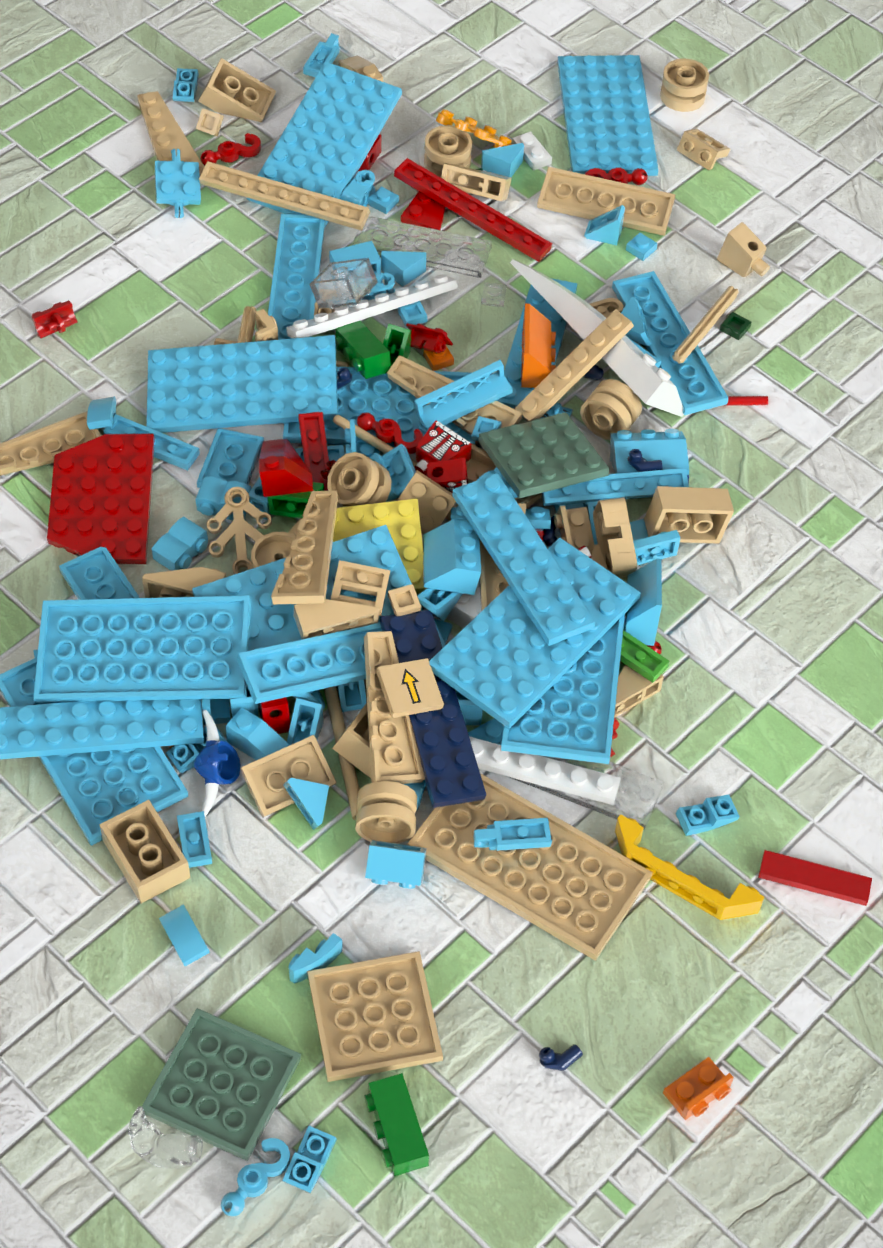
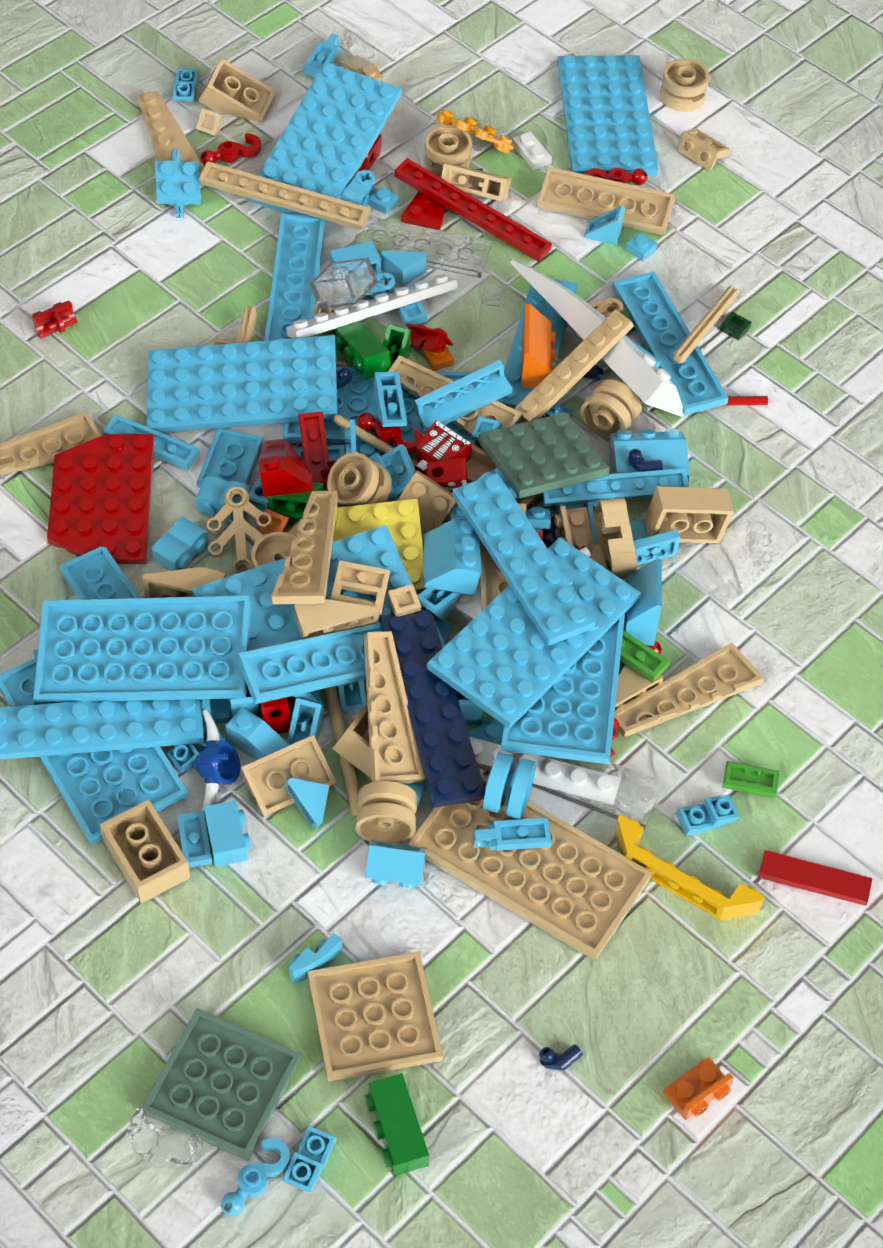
(101, 413): medium azure slope -> none
(184, 935): medium azure slope -> none
(226, 834): none -> medium azure brick
(266, 327): tan bracket -> none
(278, 524): none -> orange plate
(389, 399): none -> medium azure slope
(409, 688): tan tile -> none
(503, 159): medium azure slope -> none
(509, 785): none -> medium azure wheel
(634, 313): medium azure slope -> none
(699, 685): none -> tan wing
(743, 252): tan torso -> none
(750, 779): none -> bright green plate

